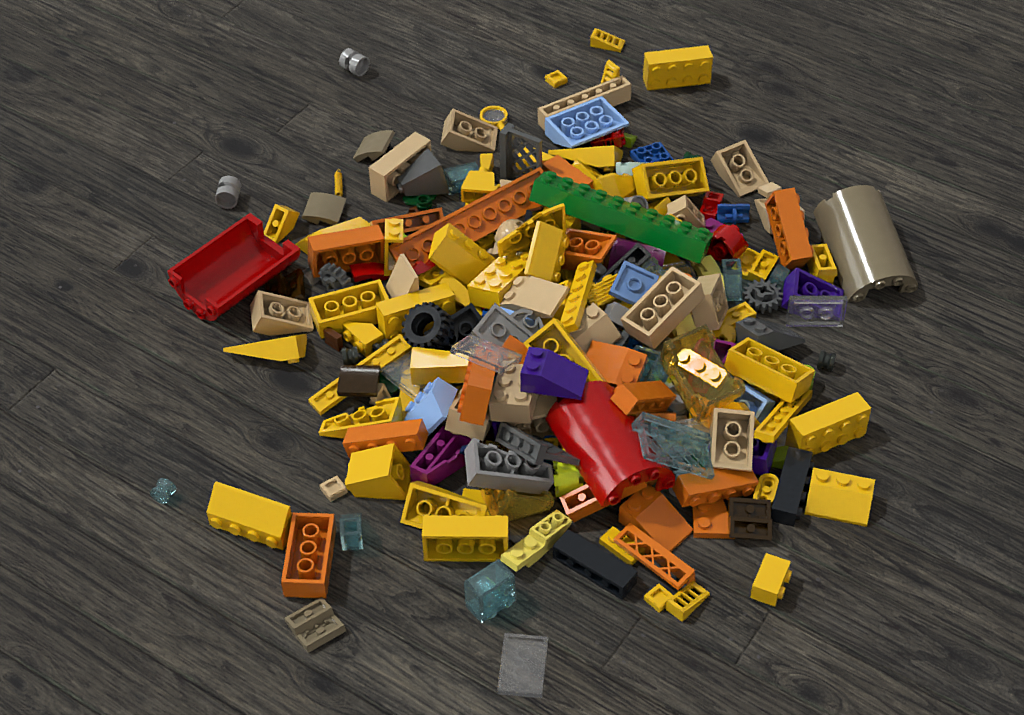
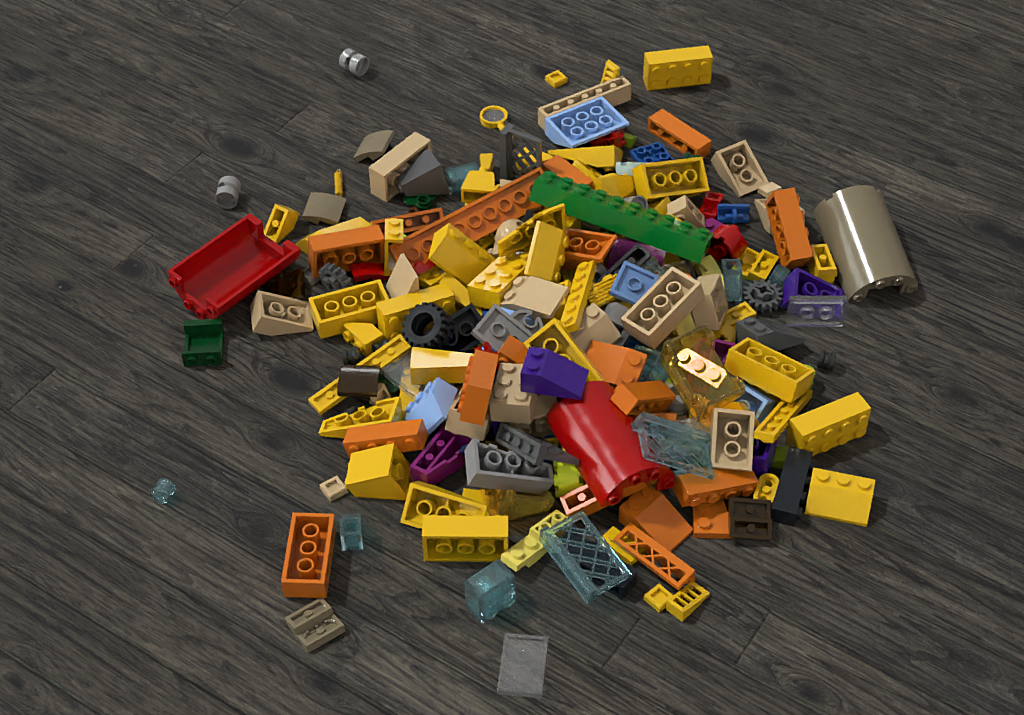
(203, 342): none -> dark green panel
(249, 515): yellow slope -> none
(279, 349): yellow wedge -> none
(333, 339): reddish brown tile -> none
(468, 133): tan slope -> none
(486, 354): clear tile -> none
(567, 560): none -> clear light blue fence
(606, 41): yellow slope -> none
(678, 134): none -> orange brick
(771, 579): yellow brick -> none

